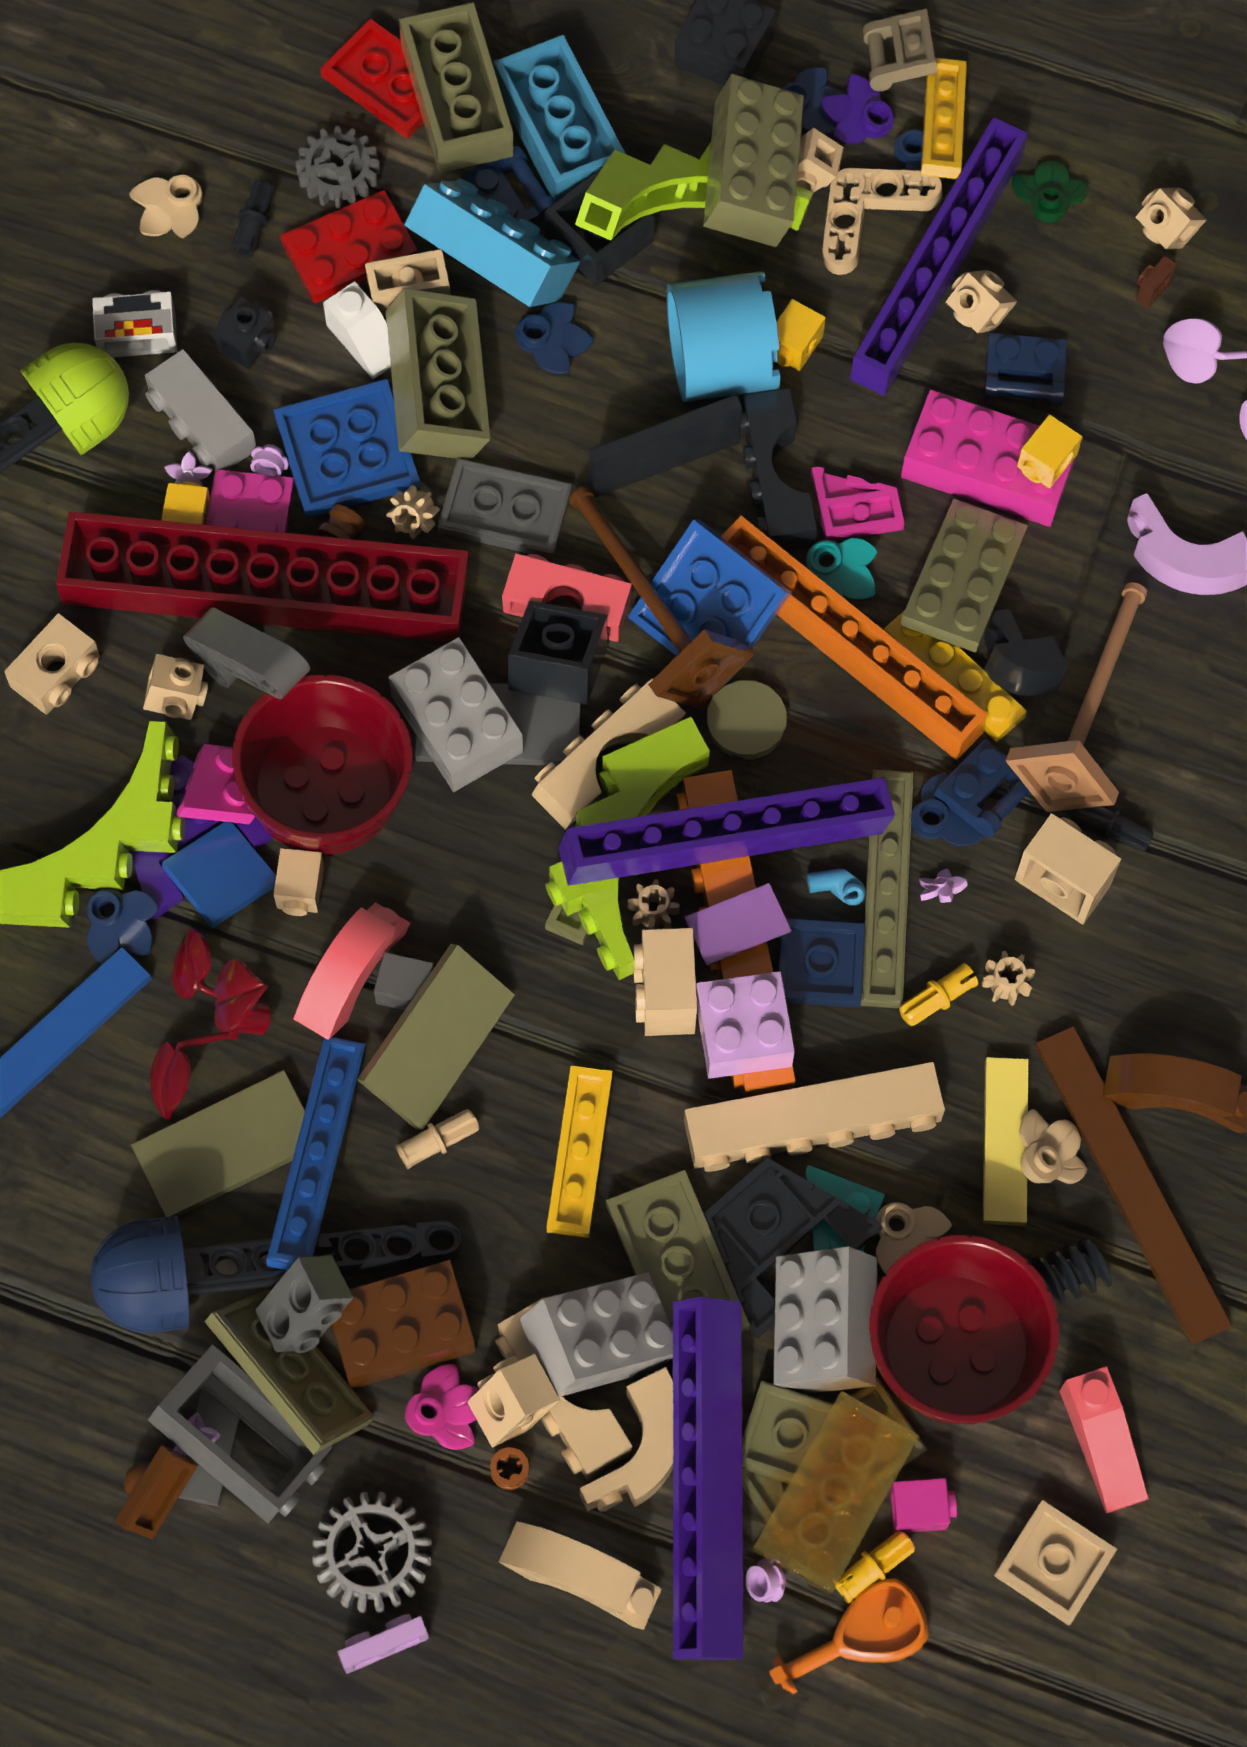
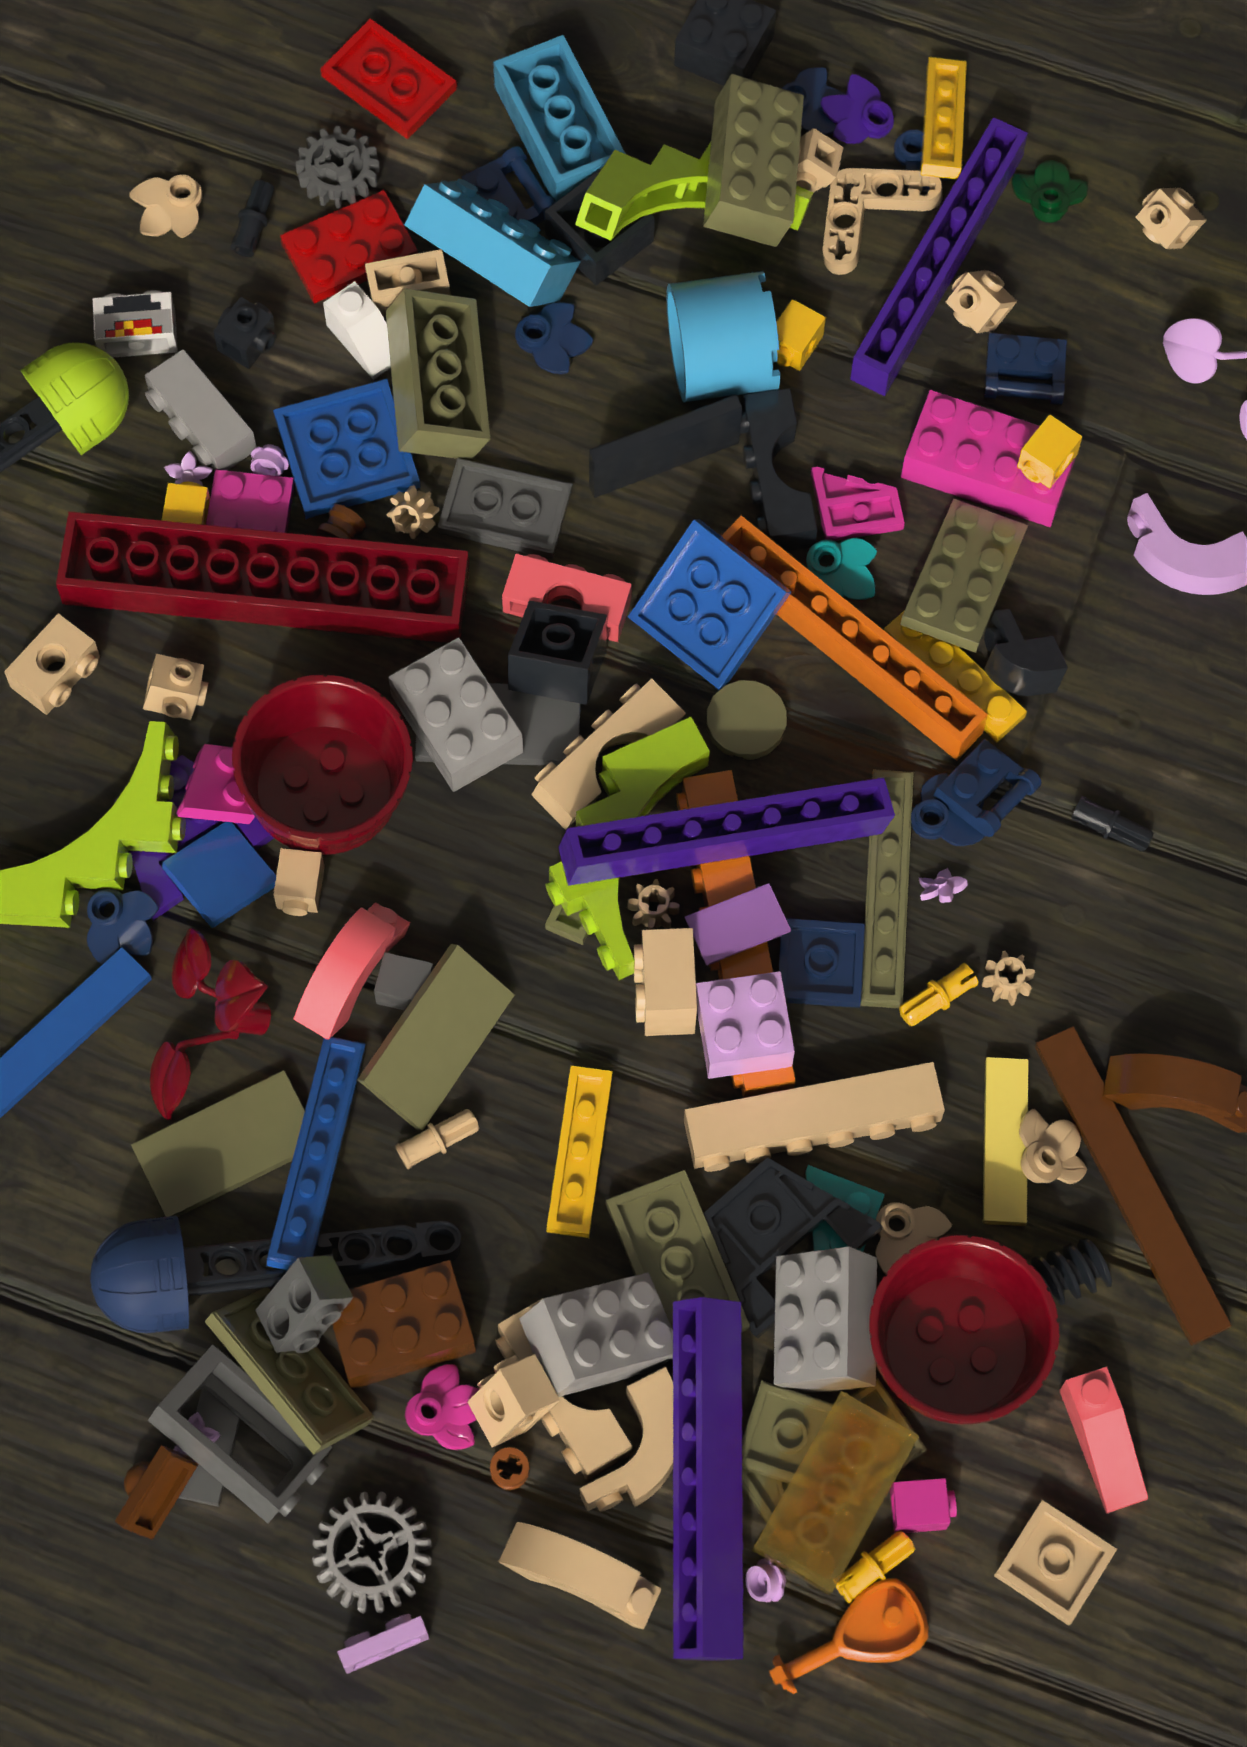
(240, 651): dark grey beam -> none
(456, 88): olive brick -> none
(702, 663): reddish brown tile -> none
(840, 883): dark azure arm -> none
(912, 49): dark tan plate -> none
(1064, 772): medium nougat tile -> none
(1067, 867): tan brick -> none
(1155, 281): copper plate -> none

